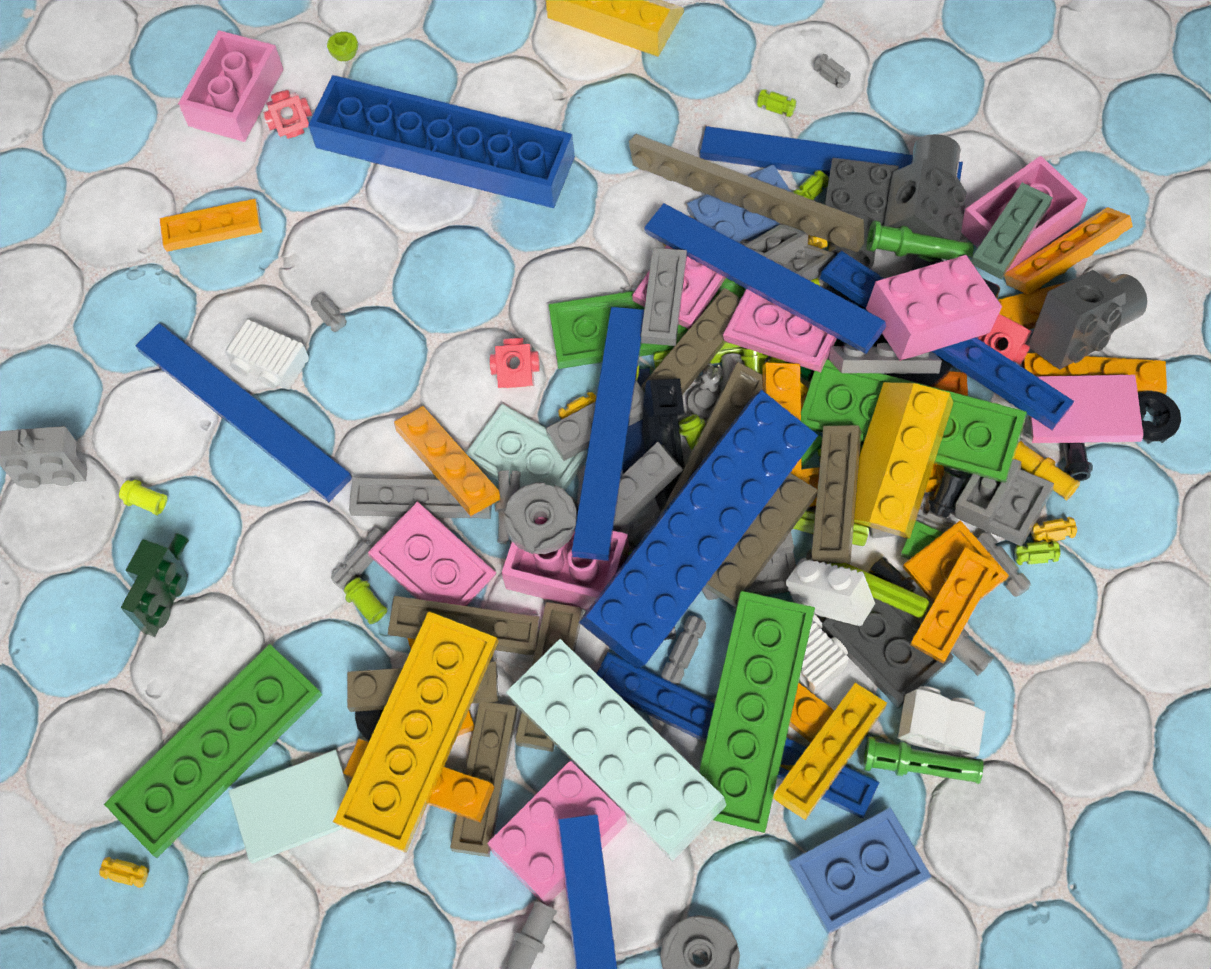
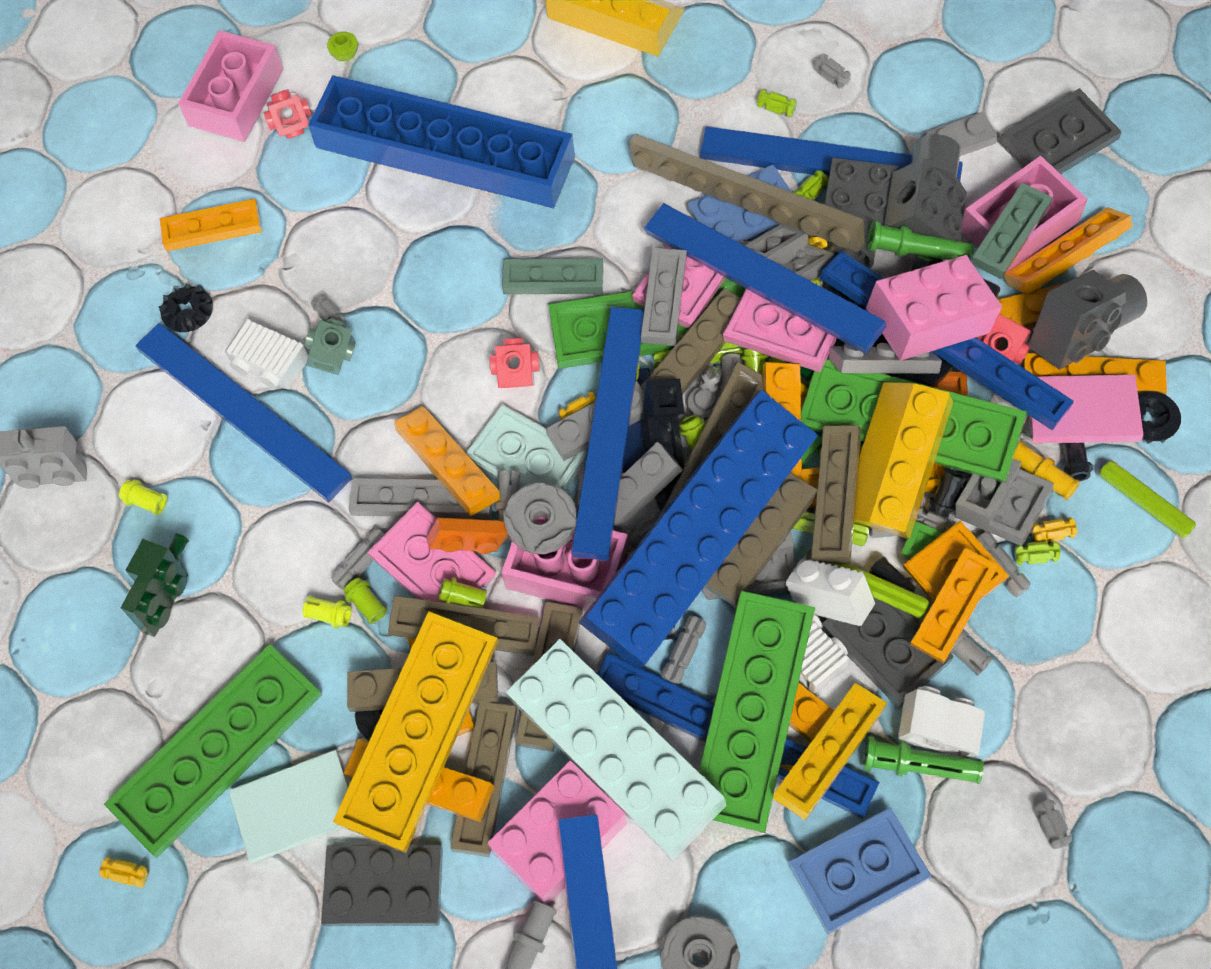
(187, 319): none -> black gear
(326, 356): none -> sand green brick
(335, 613): none -> neon yellow pin
(382, 886): none -> dark grey plate
(461, 594): none -> lime pin
(467, 535): none -> orange plate
(553, 276): none -> sand green plate
(970, 133): none -> light grey plate
(1053, 824): none -> light grey piece
(1062, 133): none -> dark grey plate
(1147, 499): none -> lime axle

